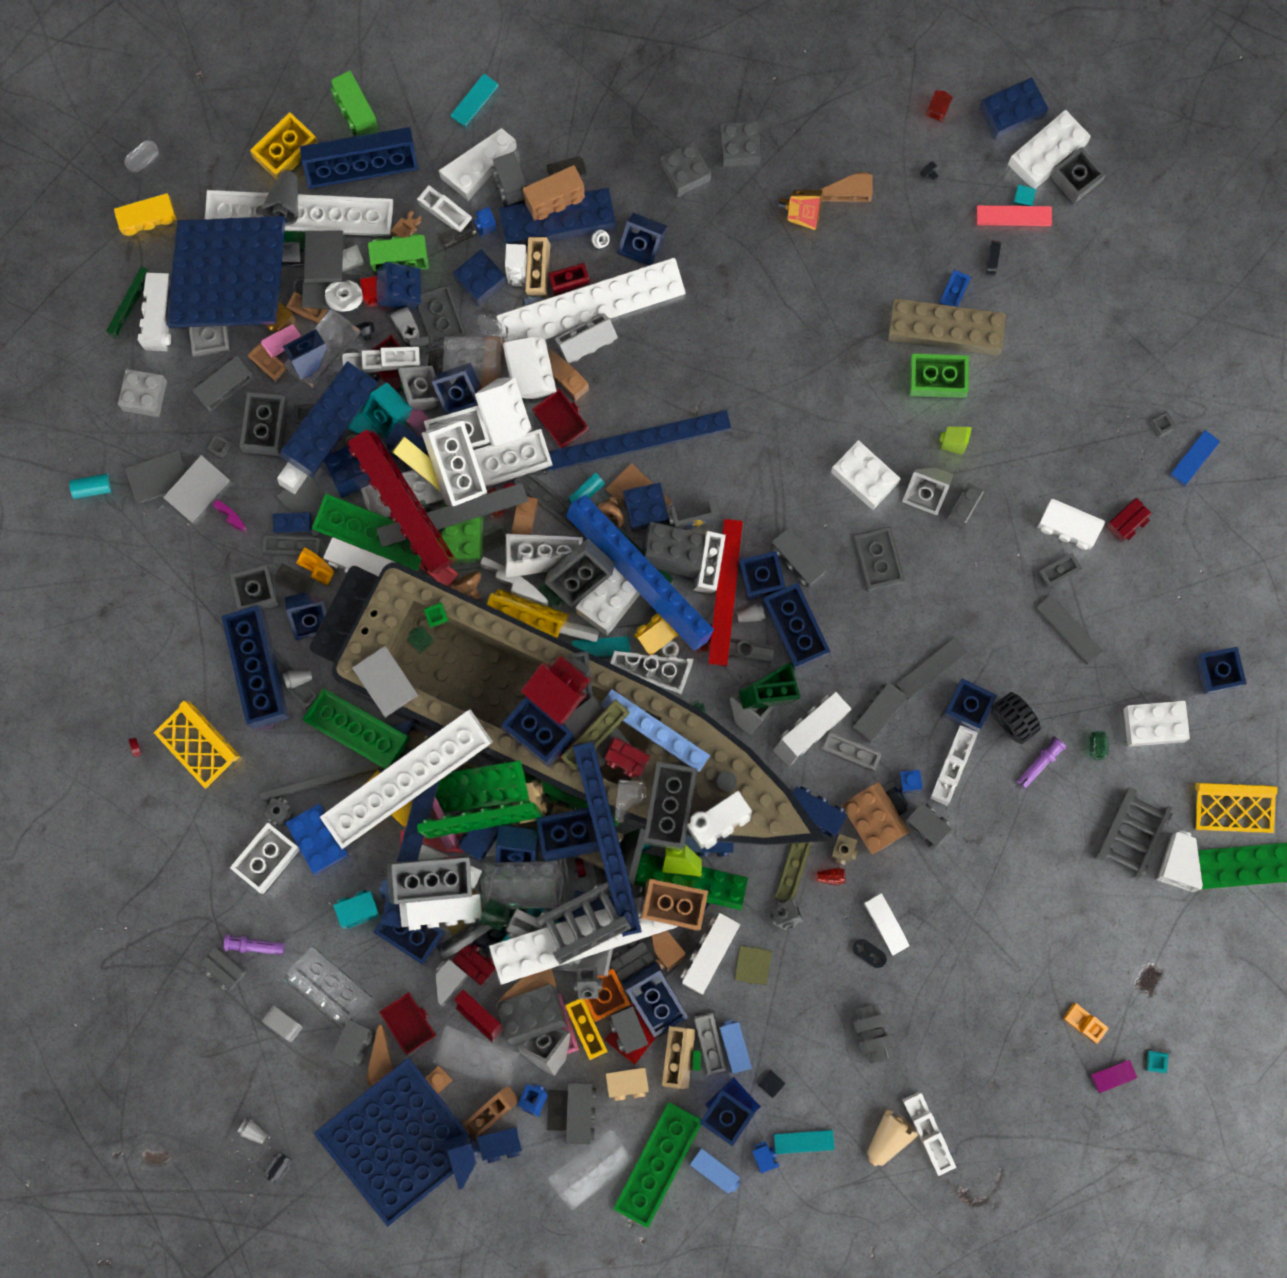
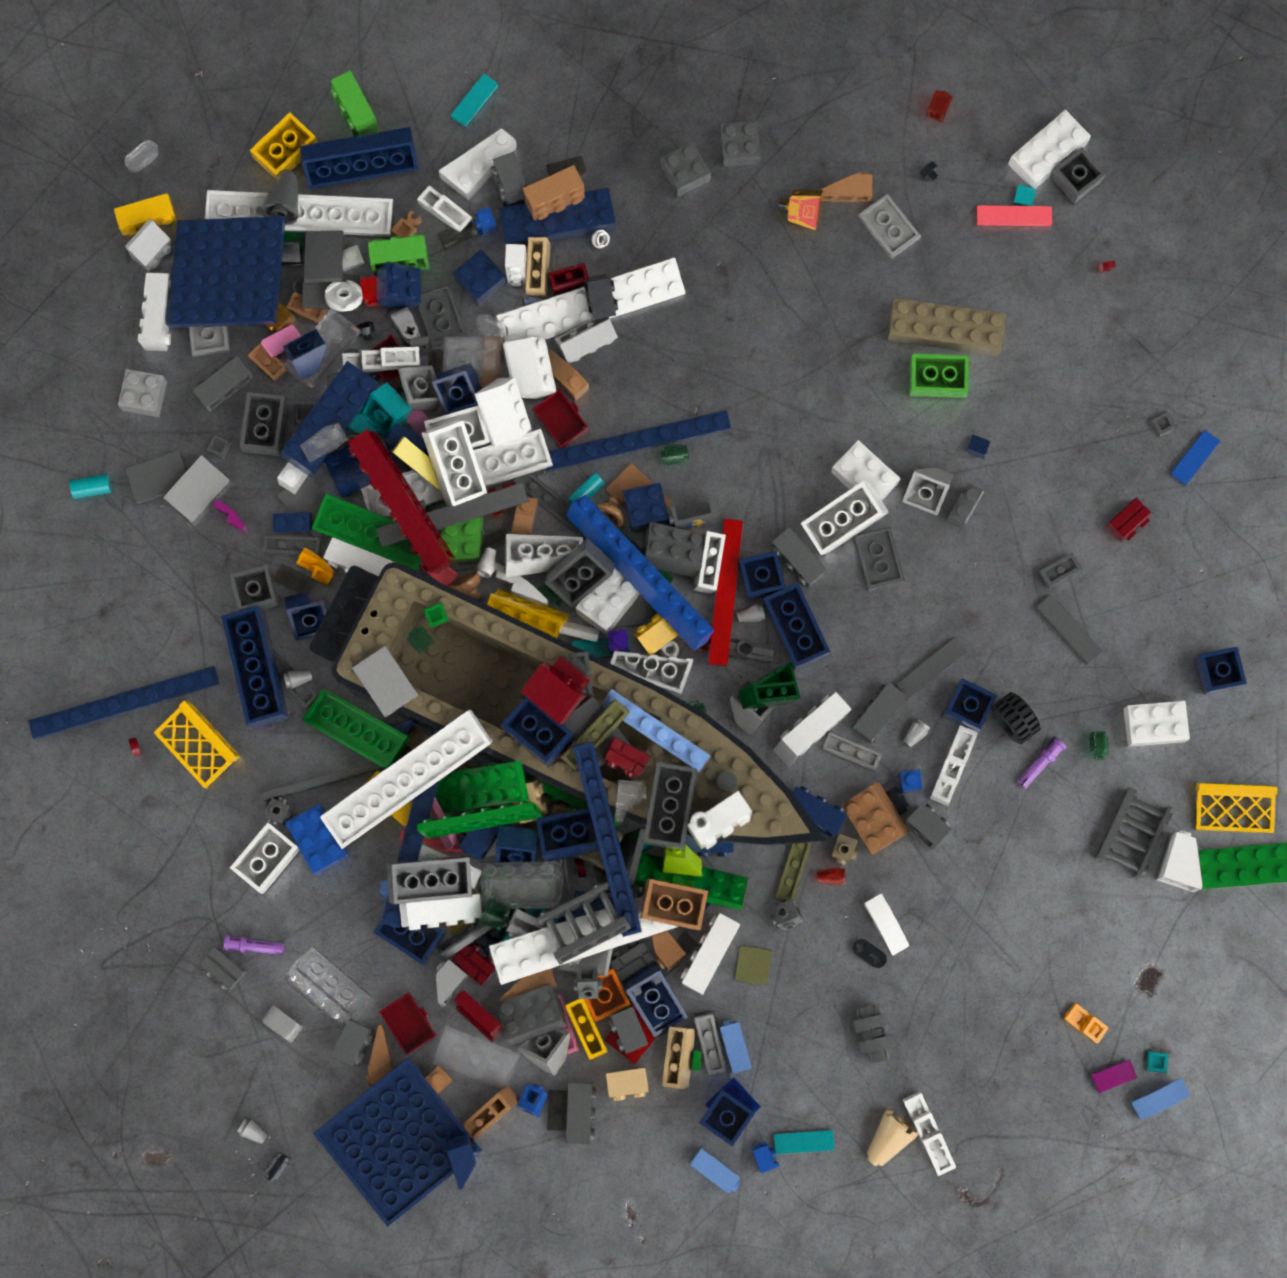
(123, 702): none -> dark blue plate
(127, 304): dark green tile -> none
(149, 246): none -> slope
(324, 442): none -> clear slope
(357, 909): teal brick -> none
(487, 563): none -> white cone
(499, 1144): dark blue brick -> none
(591, 1169): clear slope -> none
(600, 296): none -> black brick
(618, 641): none -> dark purple brick
(642, 239): dark blue slope -> none
(658, 1165): green plate -> none
(674, 454): none -> clear green brick
(771, 1084): black tile -> none
(844, 517): none -> white brick
(889, 226): none -> light grey tile
(916, 732): none -> light grey cone
(955, 289): blue plate -> none
(955, 439): lime slope -> none
(978, 446): none -> dark blue slope
(993, 258): black beam -> none
(1013, 108): dark blue brick -> none
(1070, 524): white slope -> none
(1106, 266): none -> dark red tile
(1161, 1099): none -> medium blue brick

